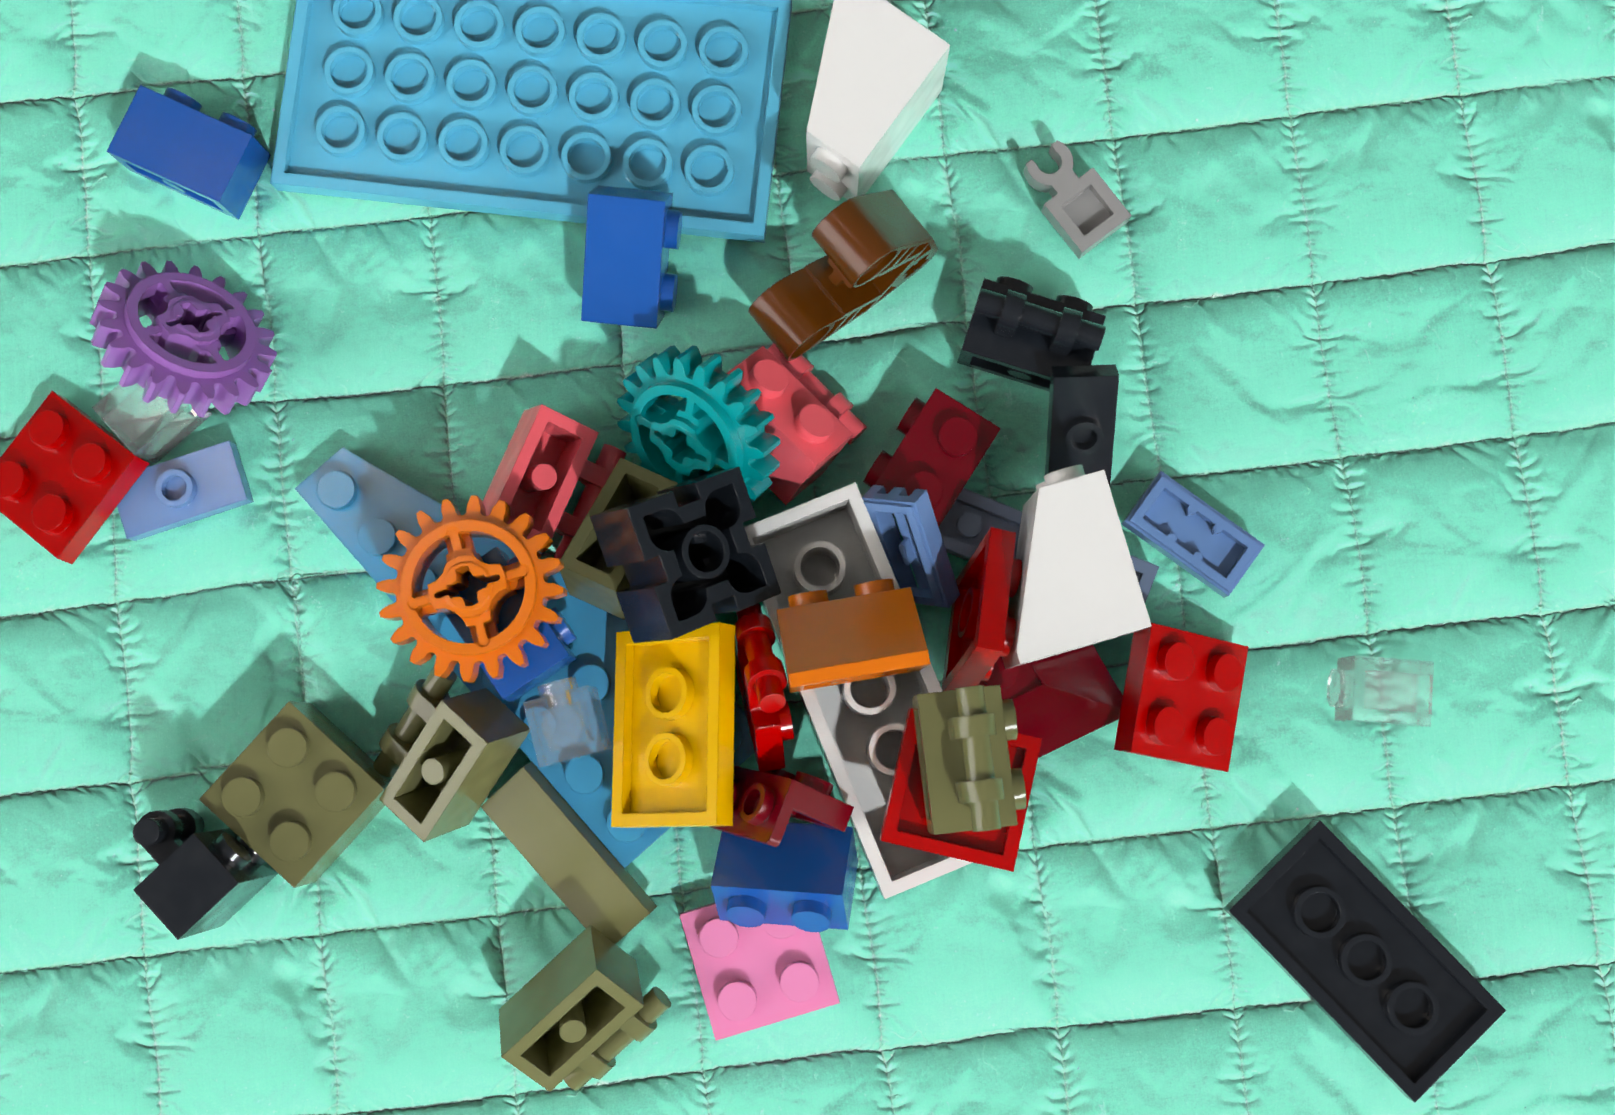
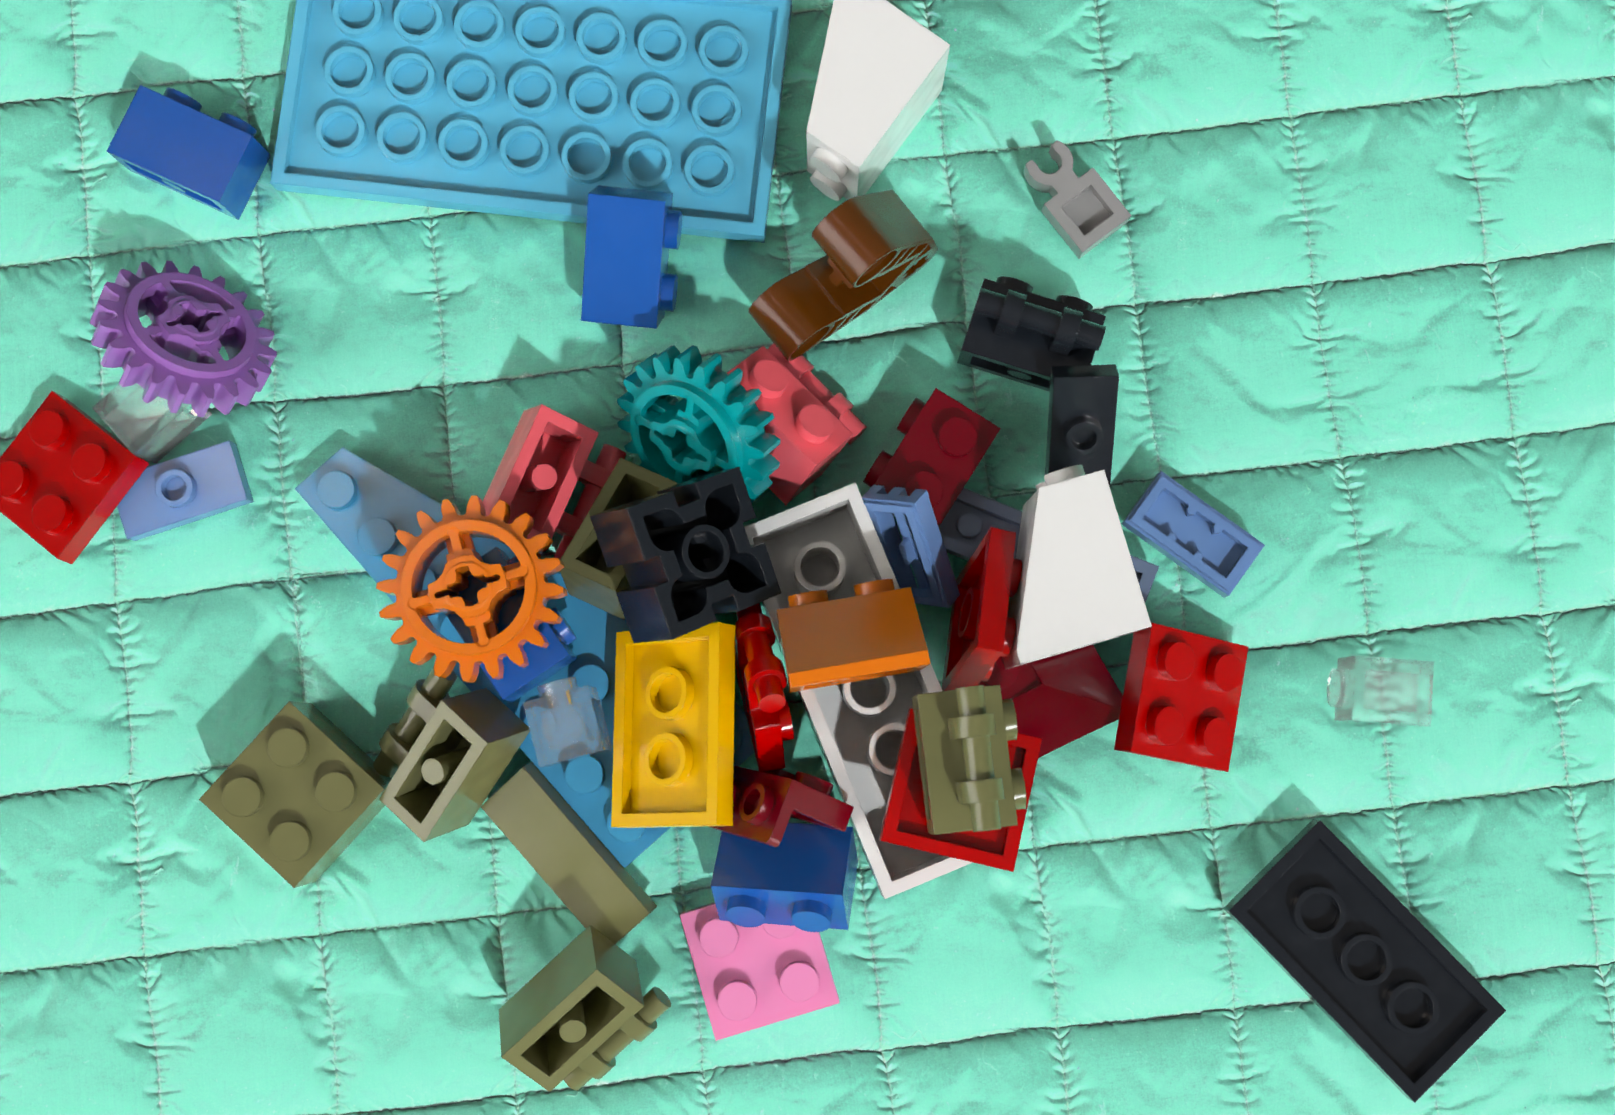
(199, 873): black brick -> none

